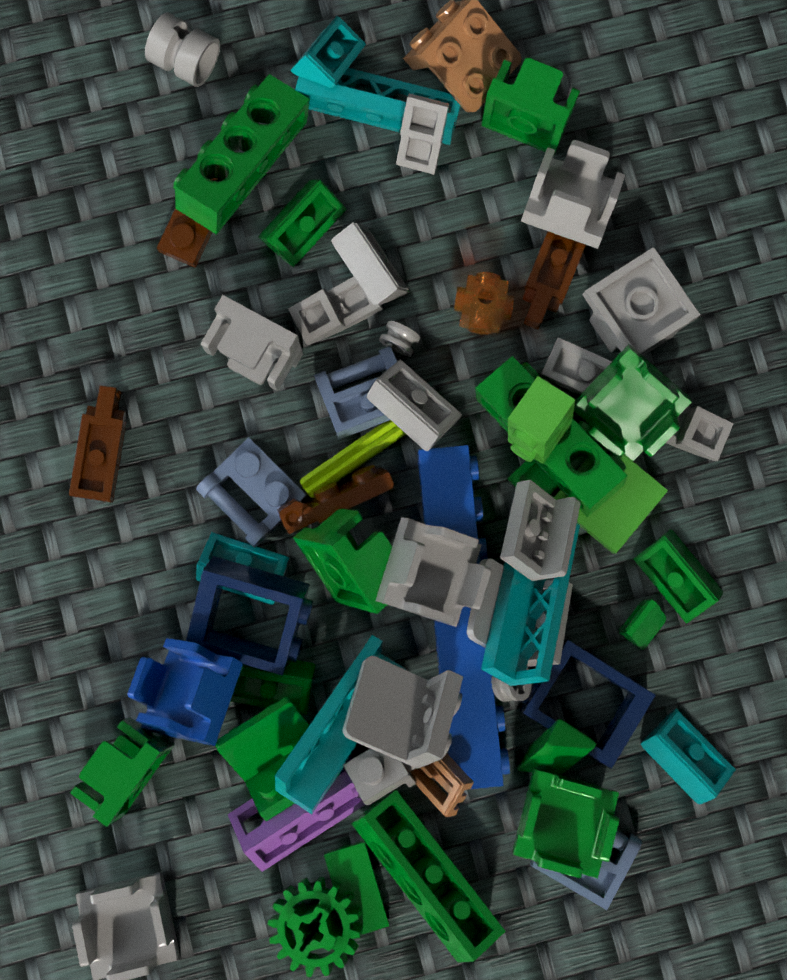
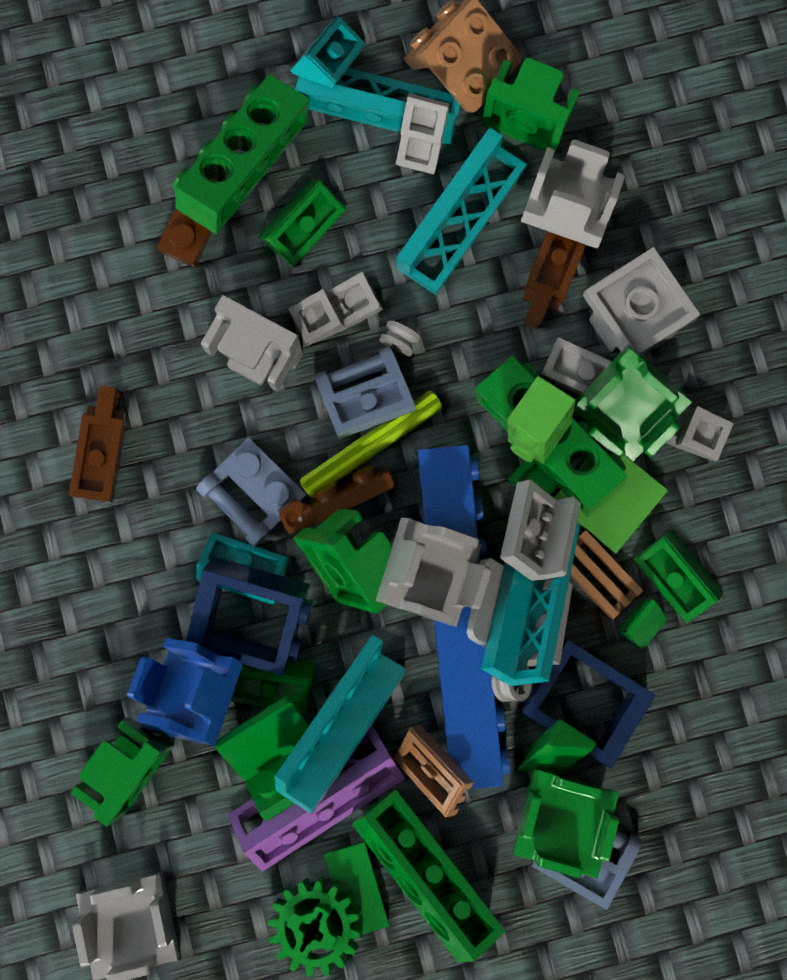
(175, 46): light grey wheel -> none
(369, 264): slope -> none
(377, 775): light grey bracket -> none
(403, 712): light grey bracket -> none
(413, 405): light grey slope -> none
(449, 203): none -> teal fence
(481, 317): clear orange brick -> none
(623, 600): none -> medium nougat tile
(688, 757): teal slope -> none

